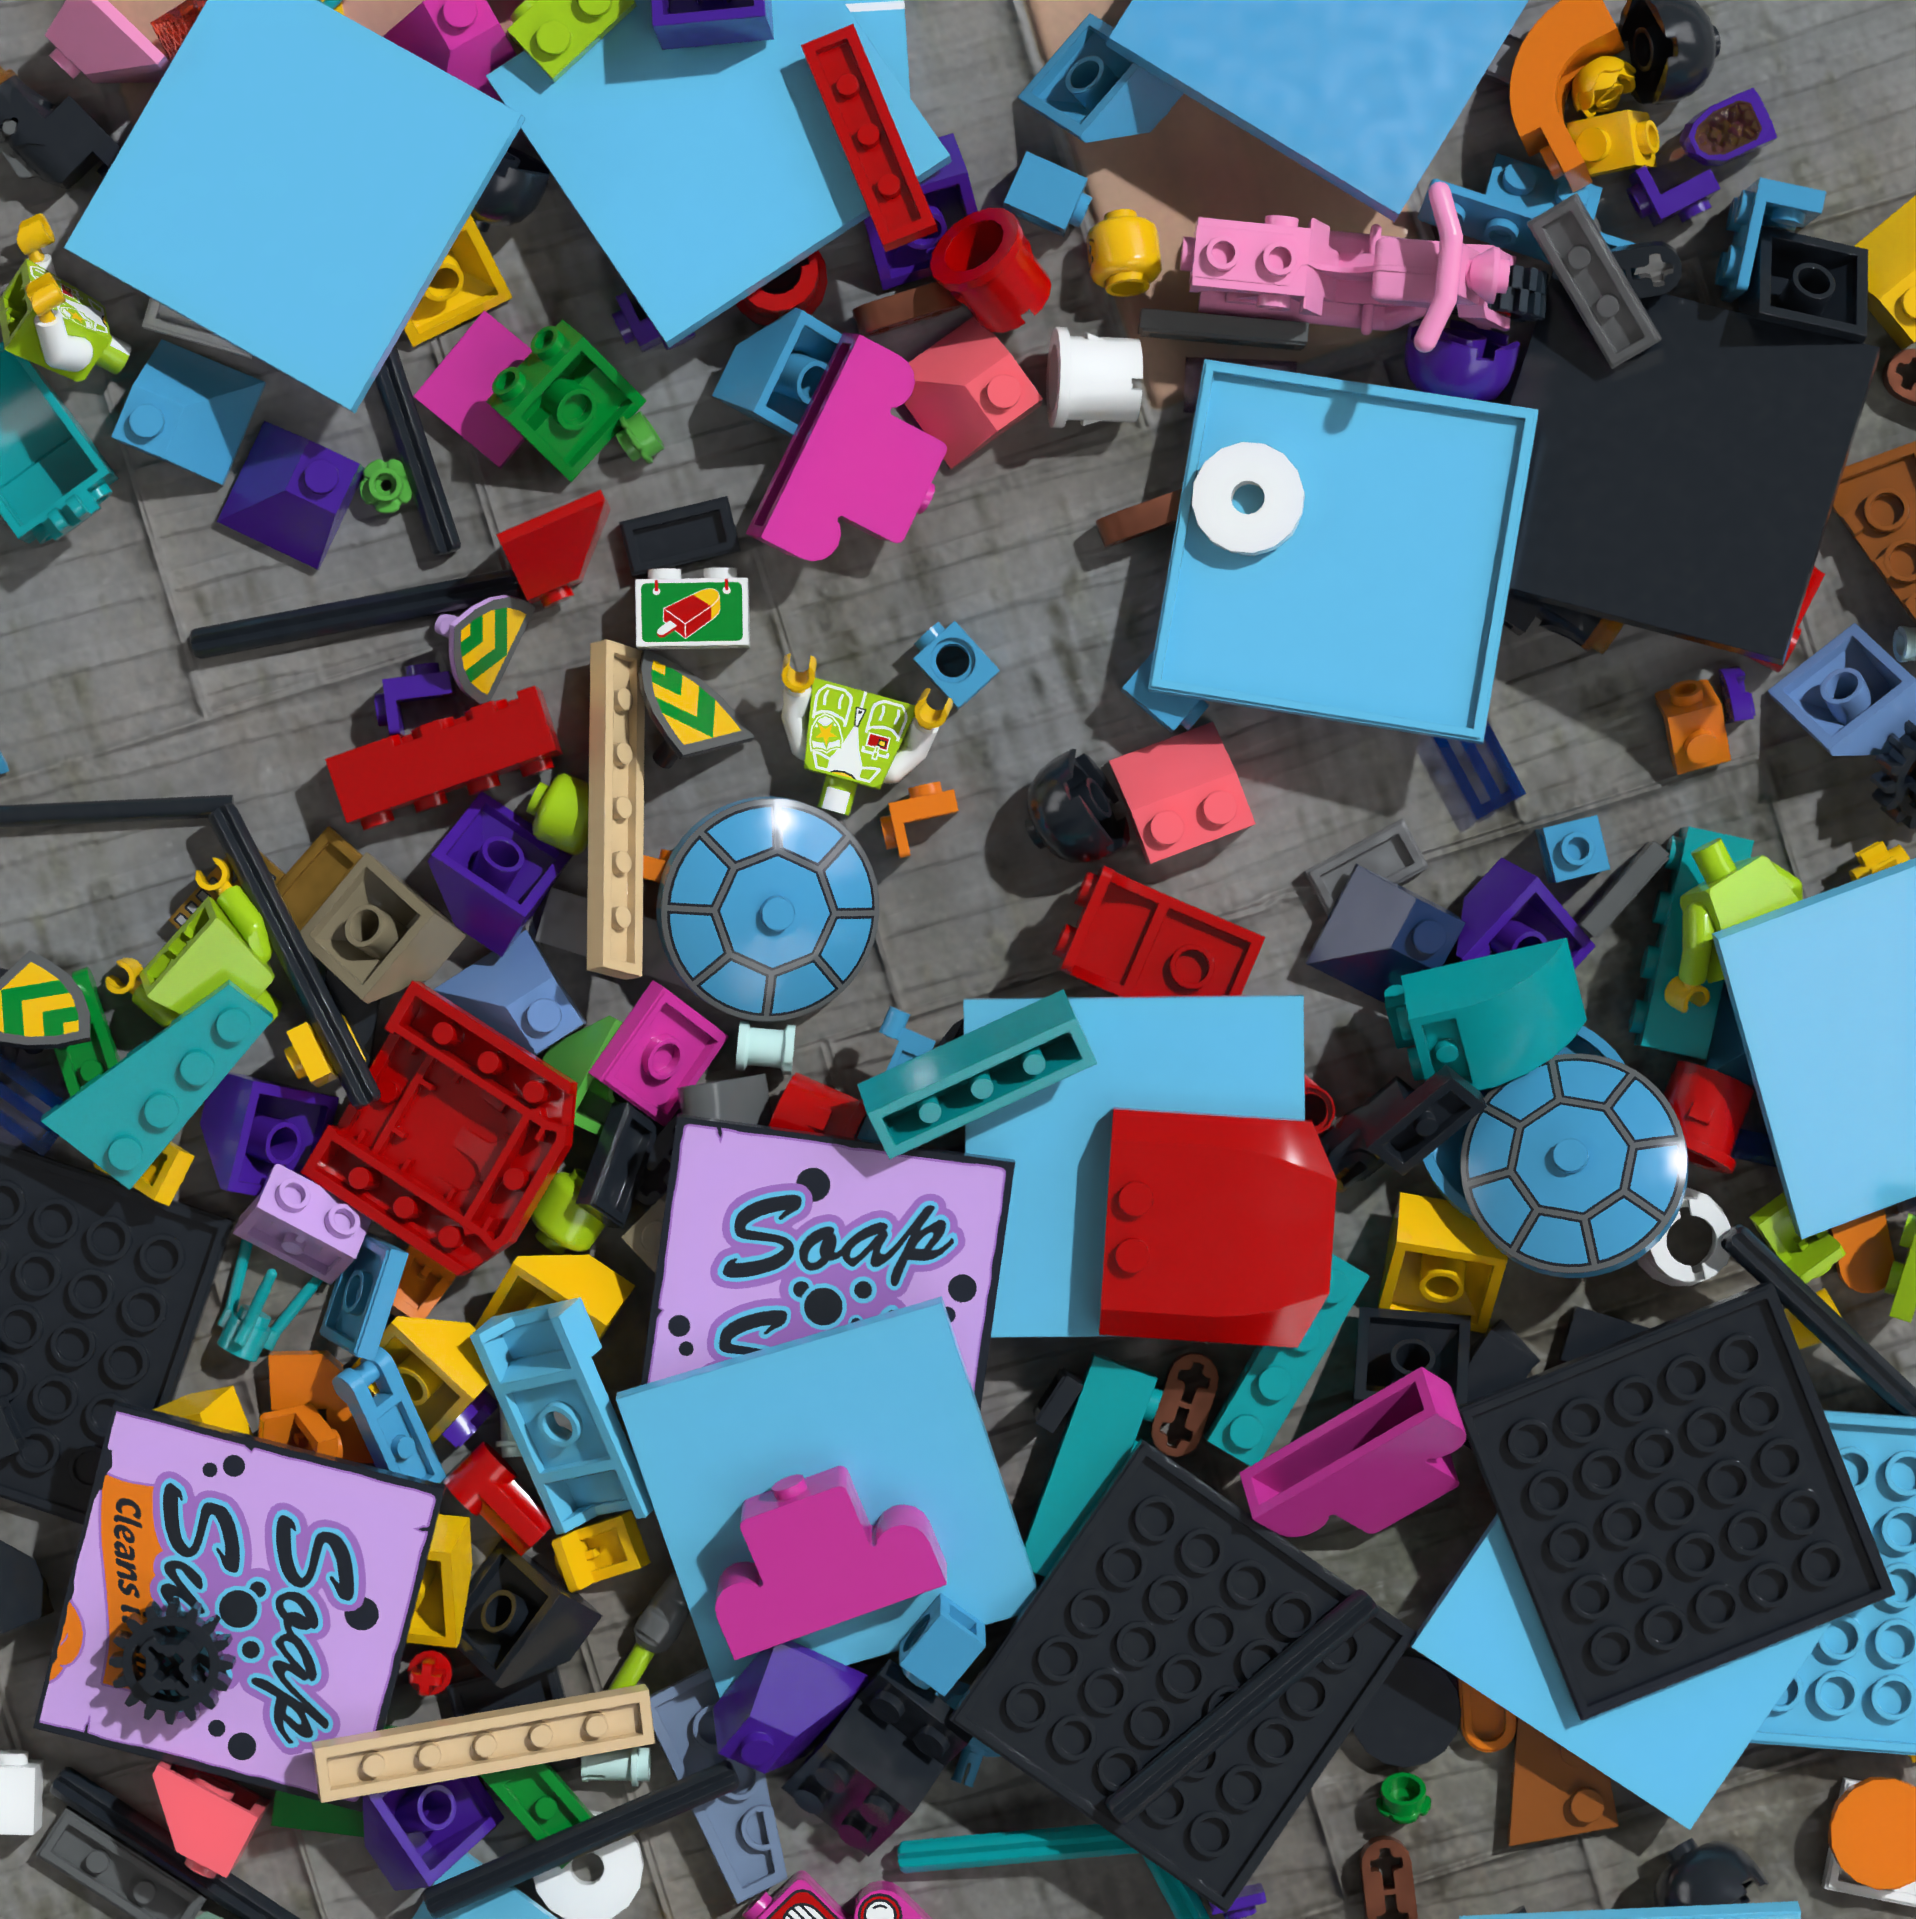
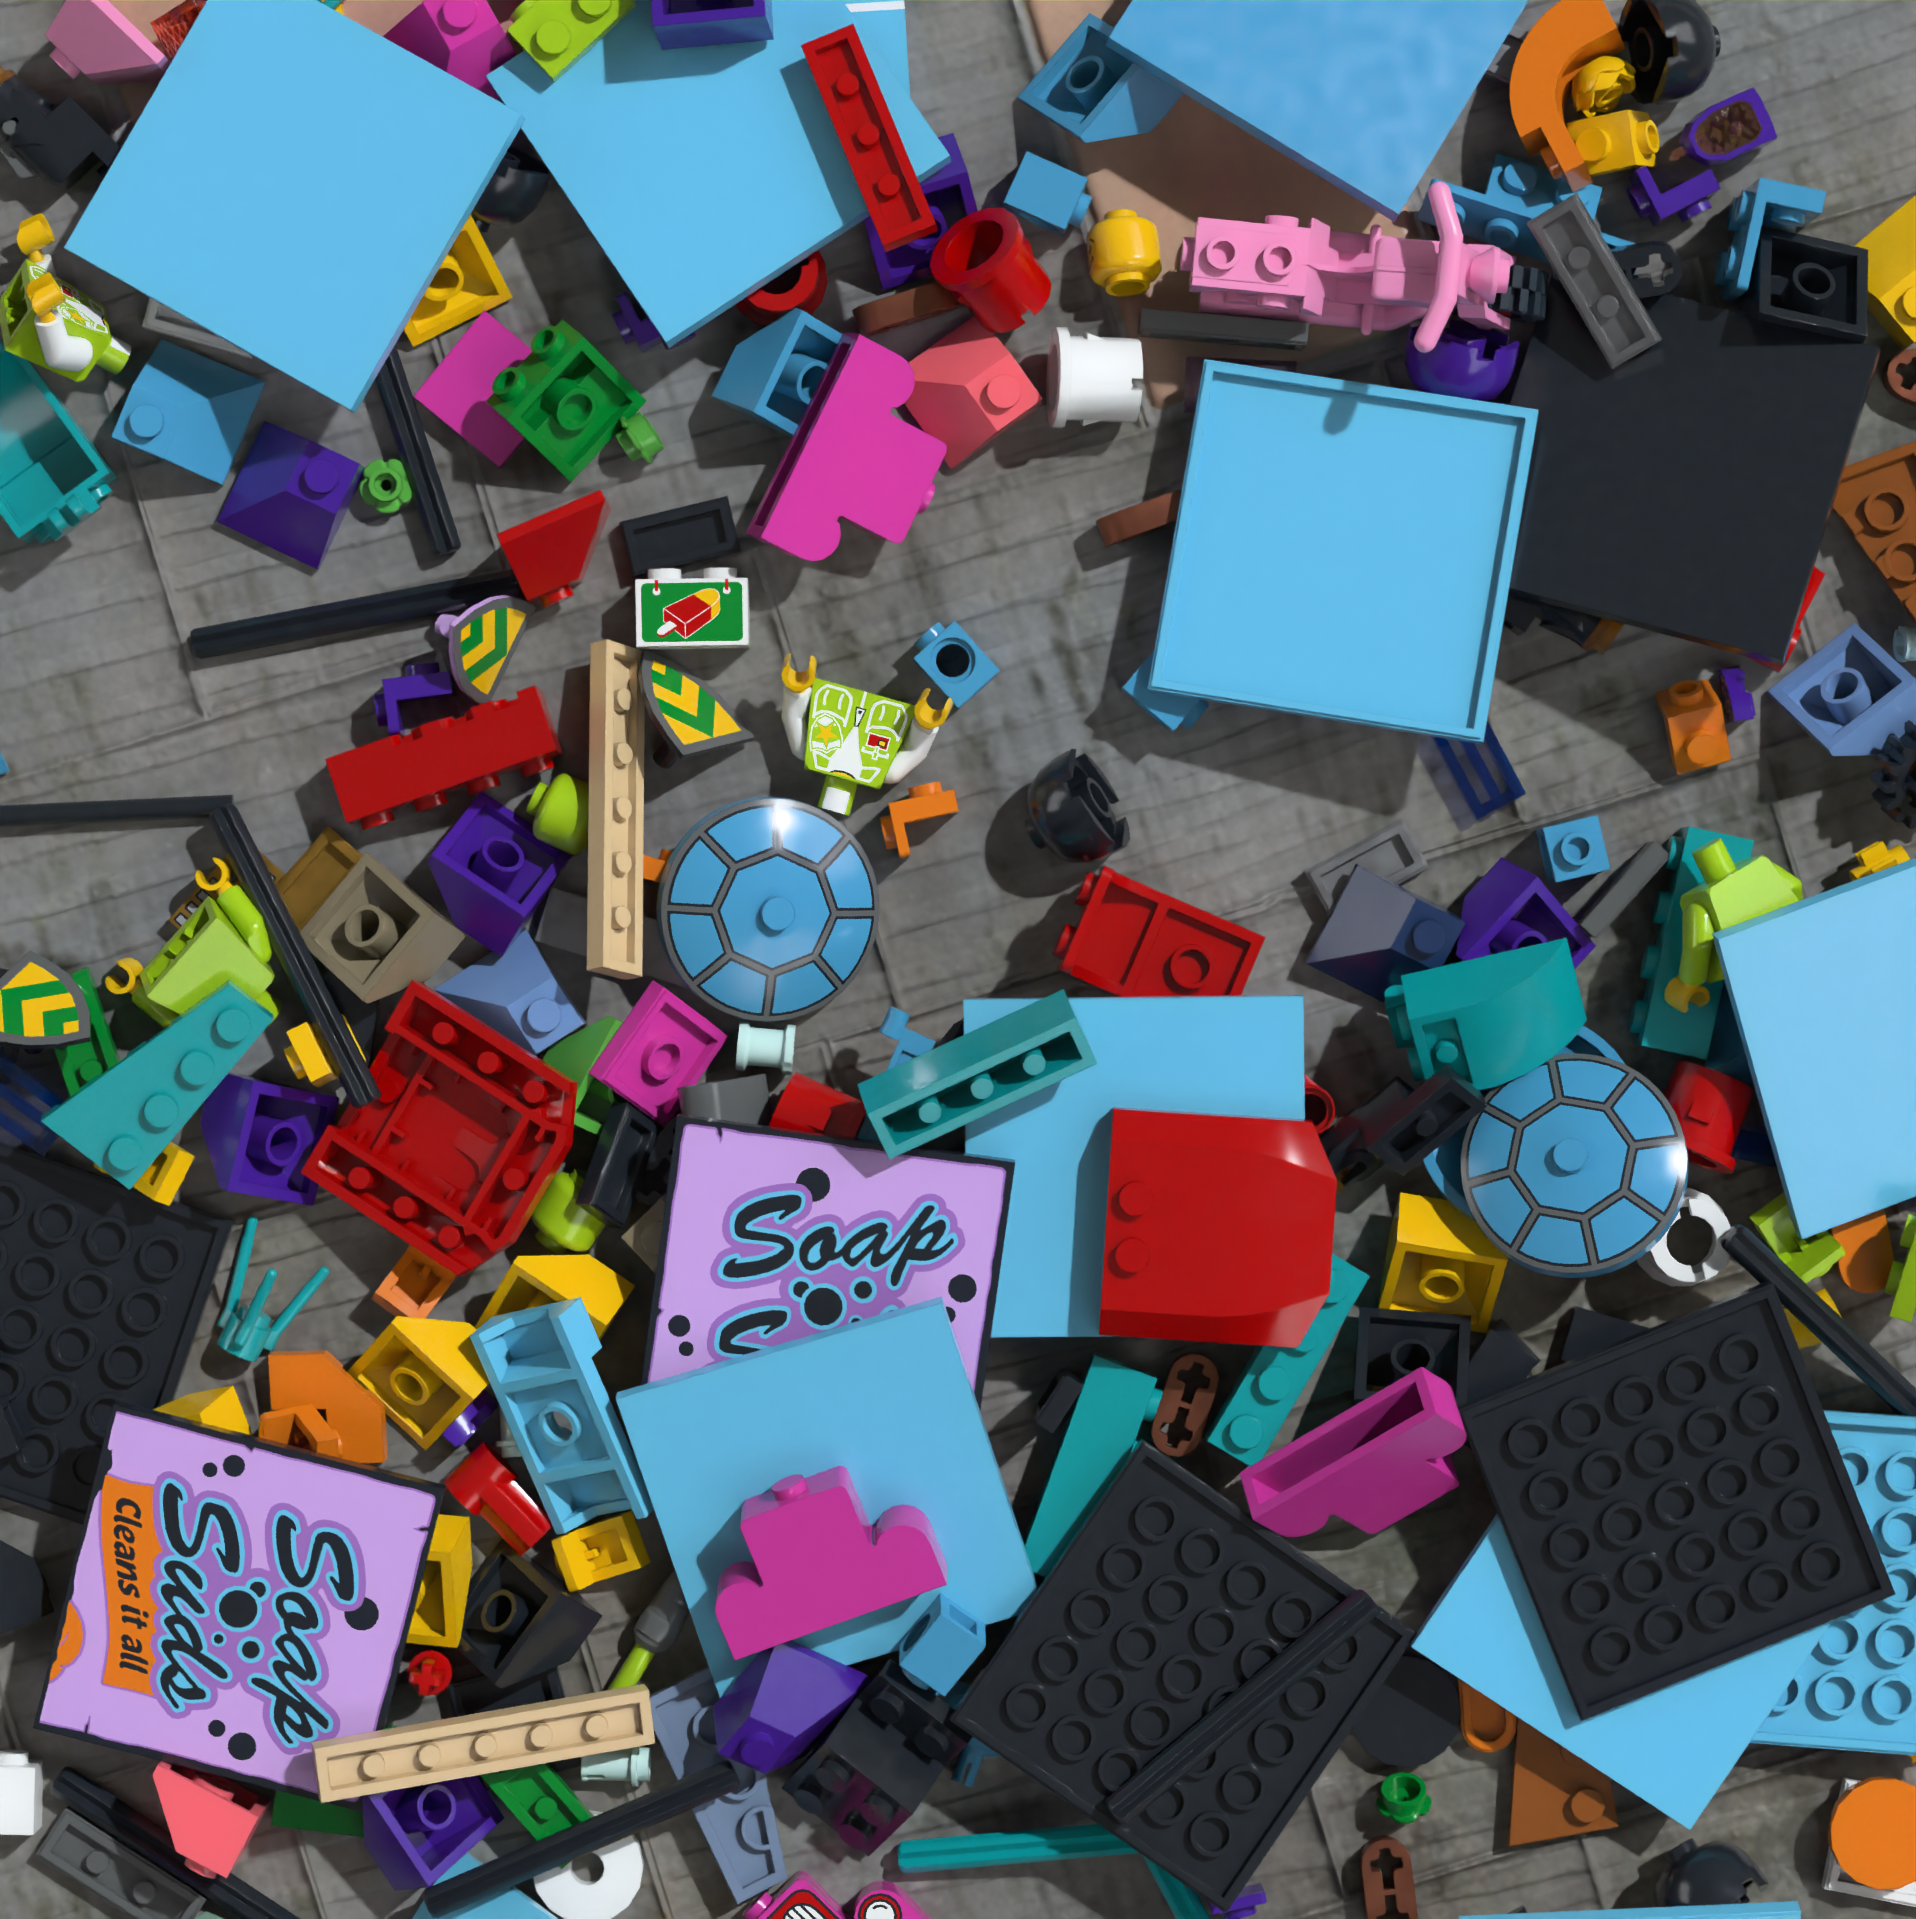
(185, 1678): black gear -> none
(303, 1225): lavender bracket -> none
(364, 1298): dark azure tile -> none
(388, 1419): dark azure plate -> none
(1181, 793): coral slope -> none
(1239, 466): white tile -> none

